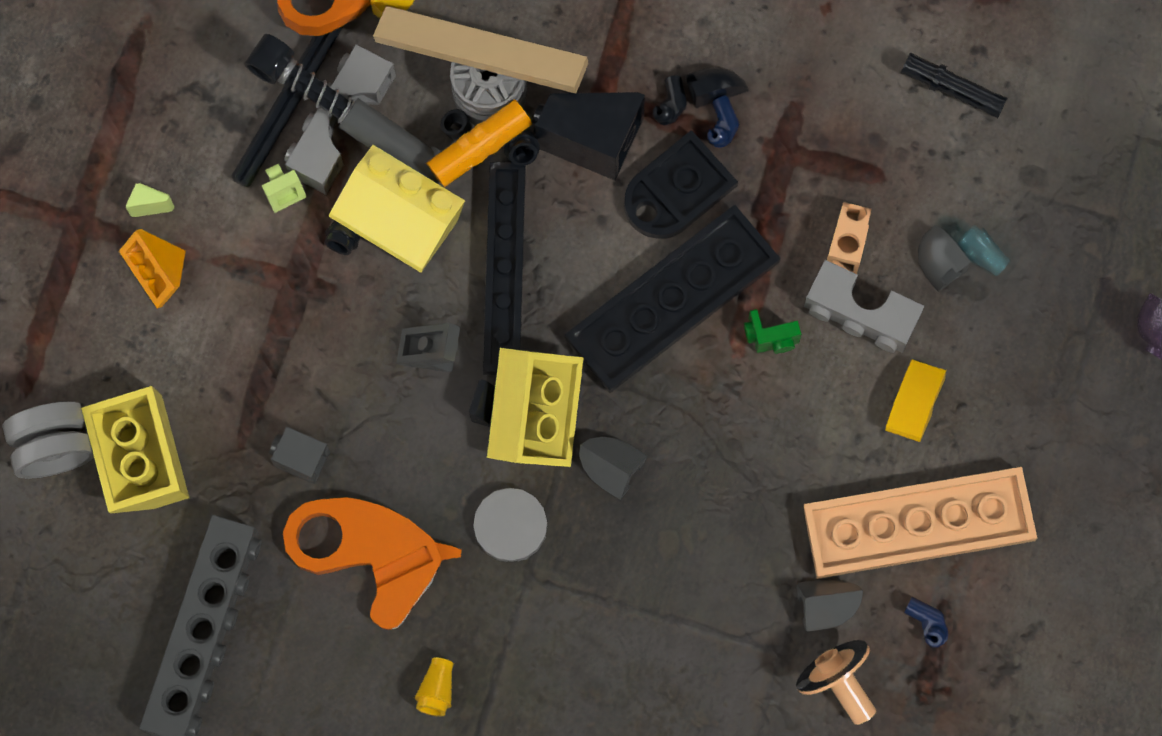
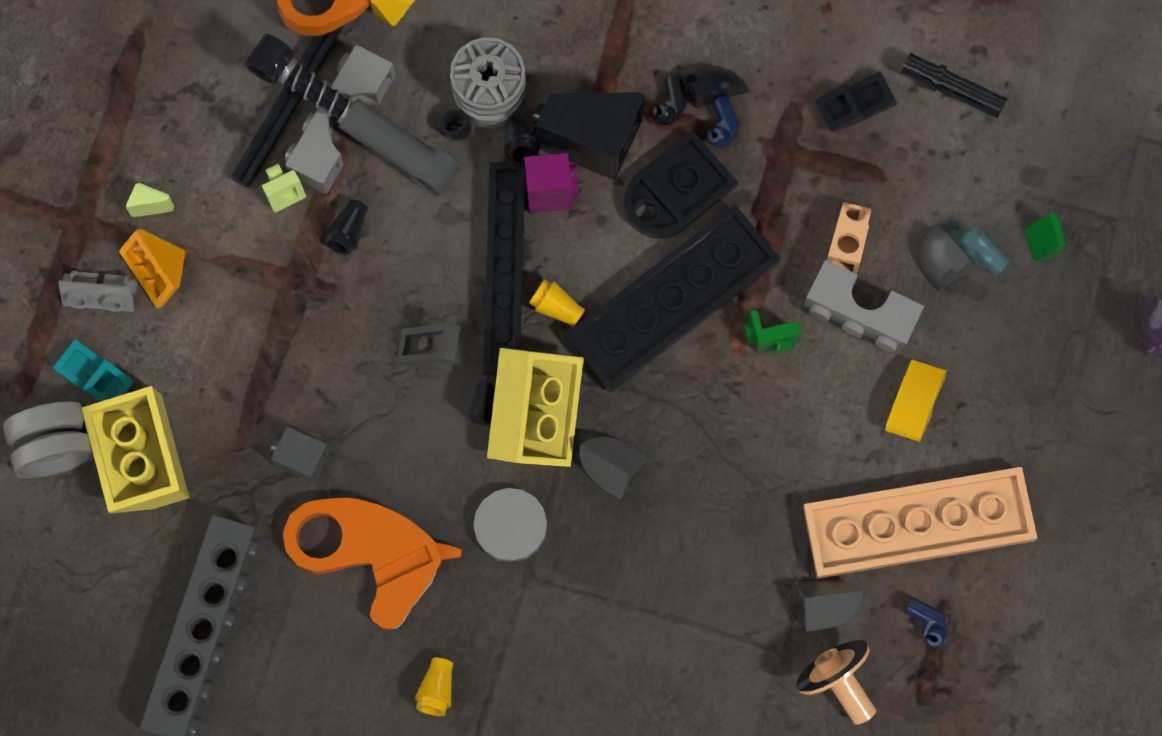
(82, 291): none -> light grey hinge
(92, 373): none -> teal slope
(397, 208): light yellow slope -> none
(479, 143): light orange axle -> none
(481, 49): tan tile -> none
(550, 182): none -> magenta brick
(556, 303): none -> yellow cone
(856, 103): none -> black slope
(1045, 238): none -> green slope

